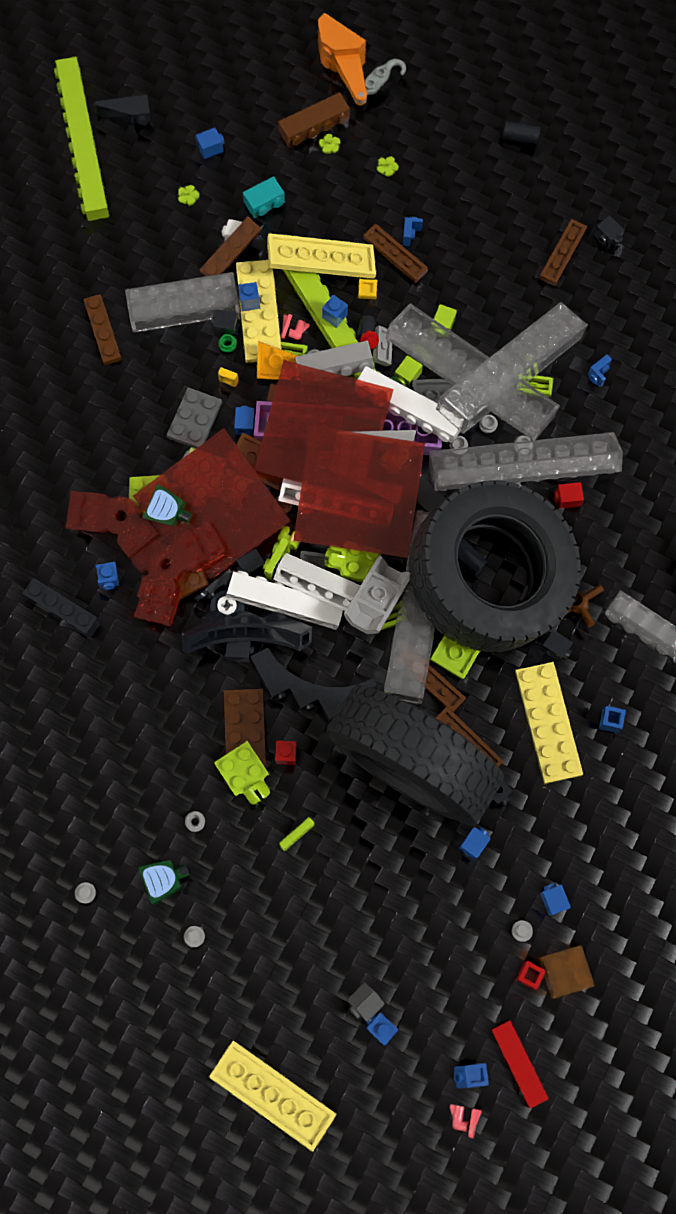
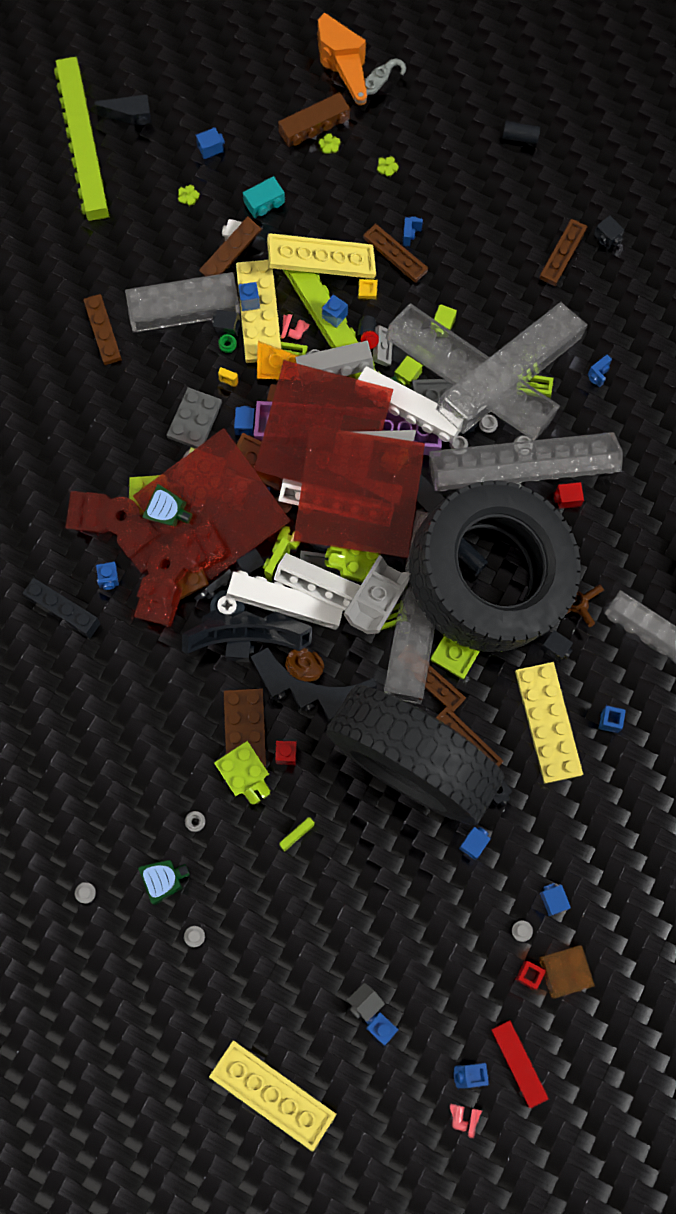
(304, 665): none -> reddish brown tile

